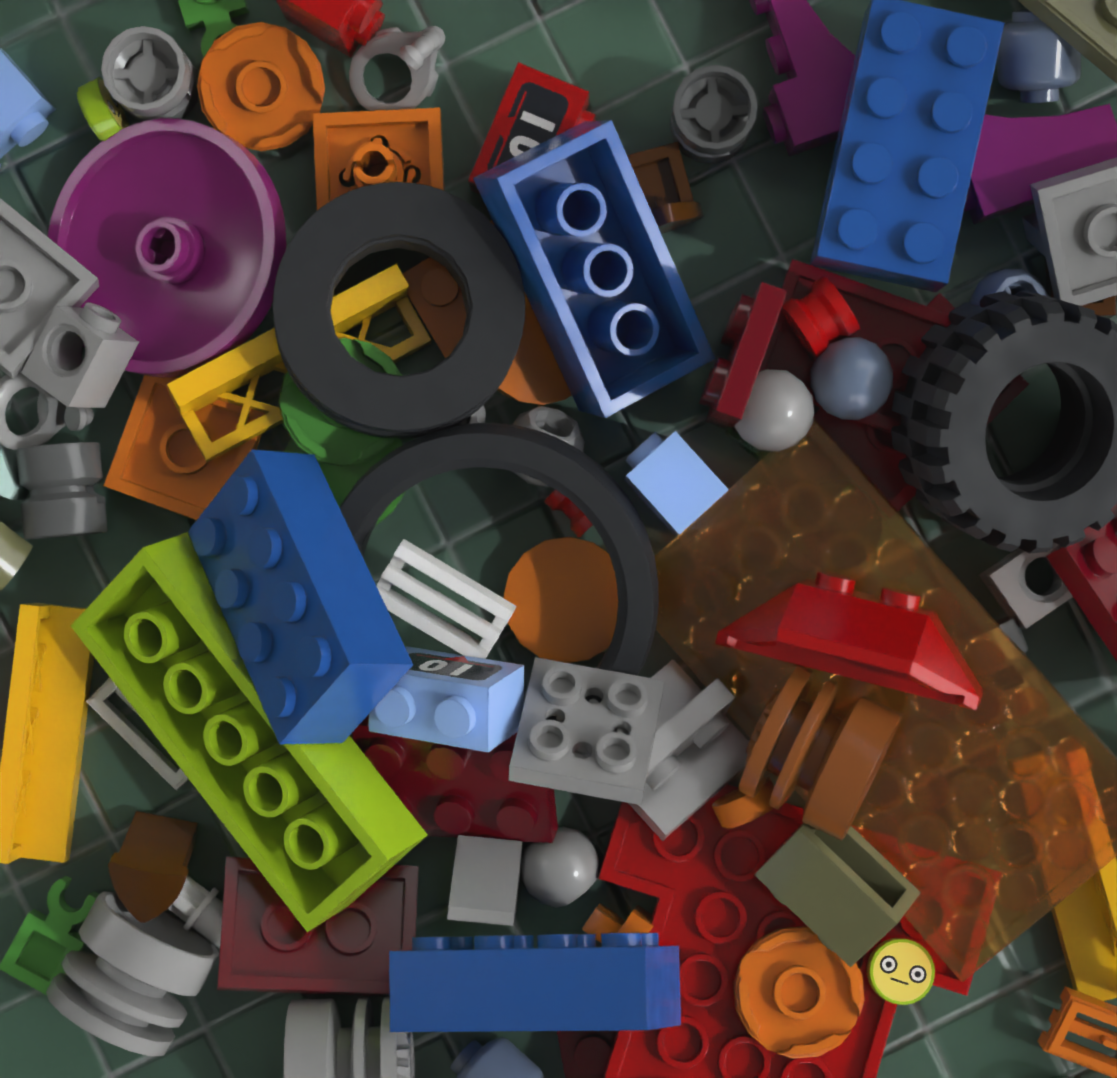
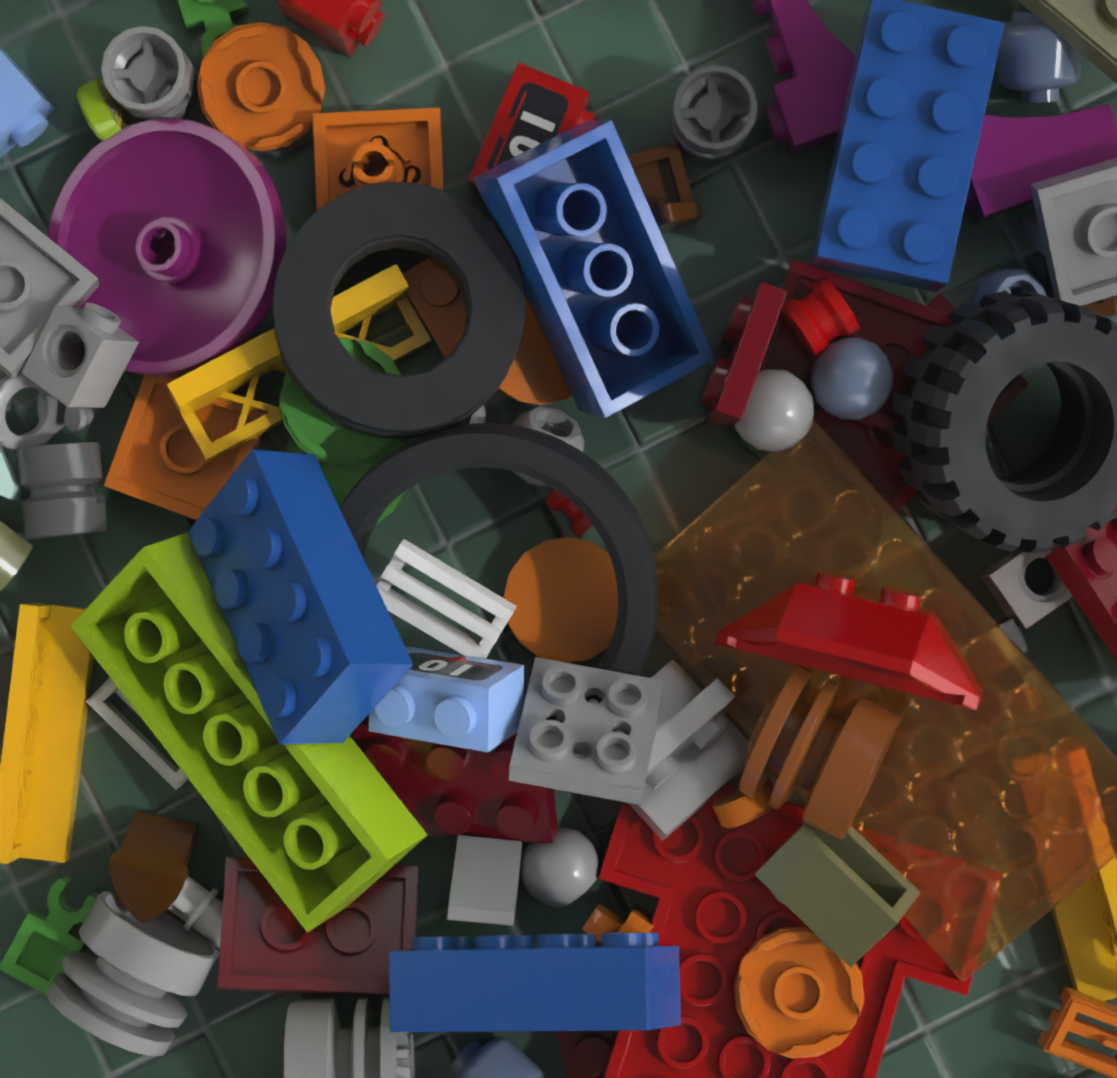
(419, 52): light grey piece -> none
(673, 481): light blue brick -> none
(900, 971): light yellow tile -> none

